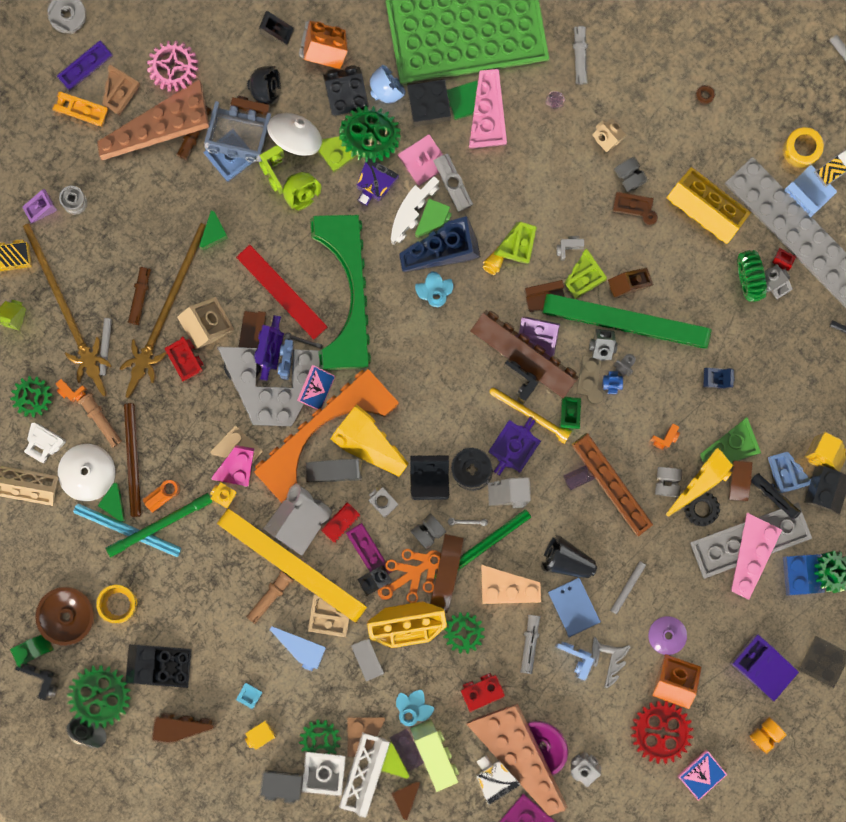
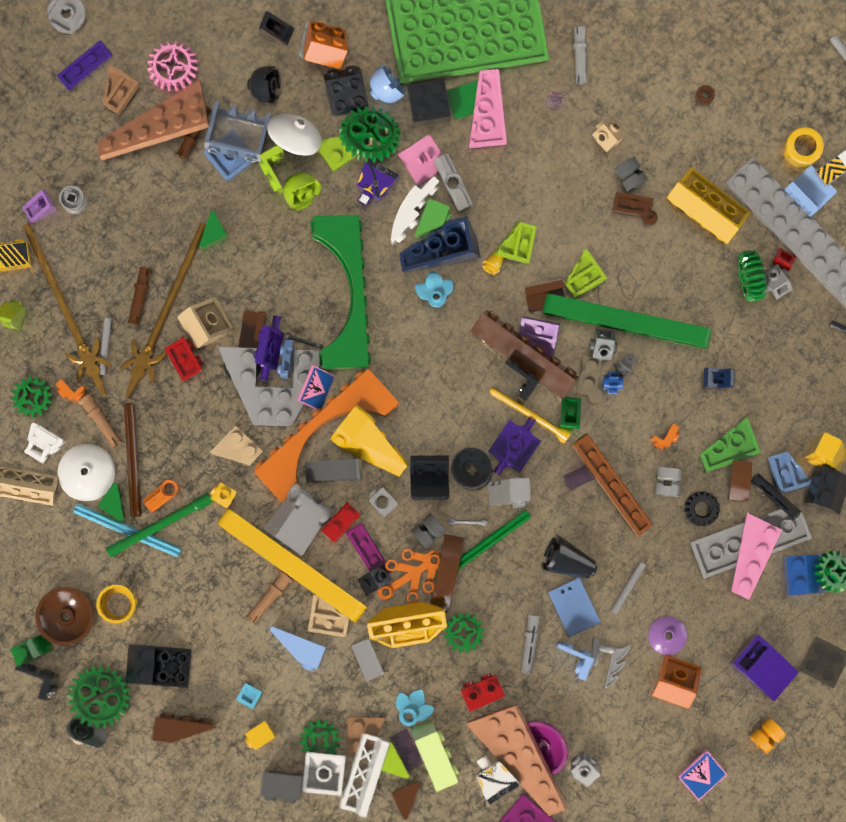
(81, 109): light orange plate -> none
(236, 466): dark pink wing -> none
(244, 104): reddish brown plate -> none
(282, 292): red tile -> none
(507, 588): light nougat wedge -> none
(571, 243): light grey bracket -> none
(630, 282): reddish brown slope -> none
(664, 715): red gear -> none
(711, 474): yellow wedge -> none

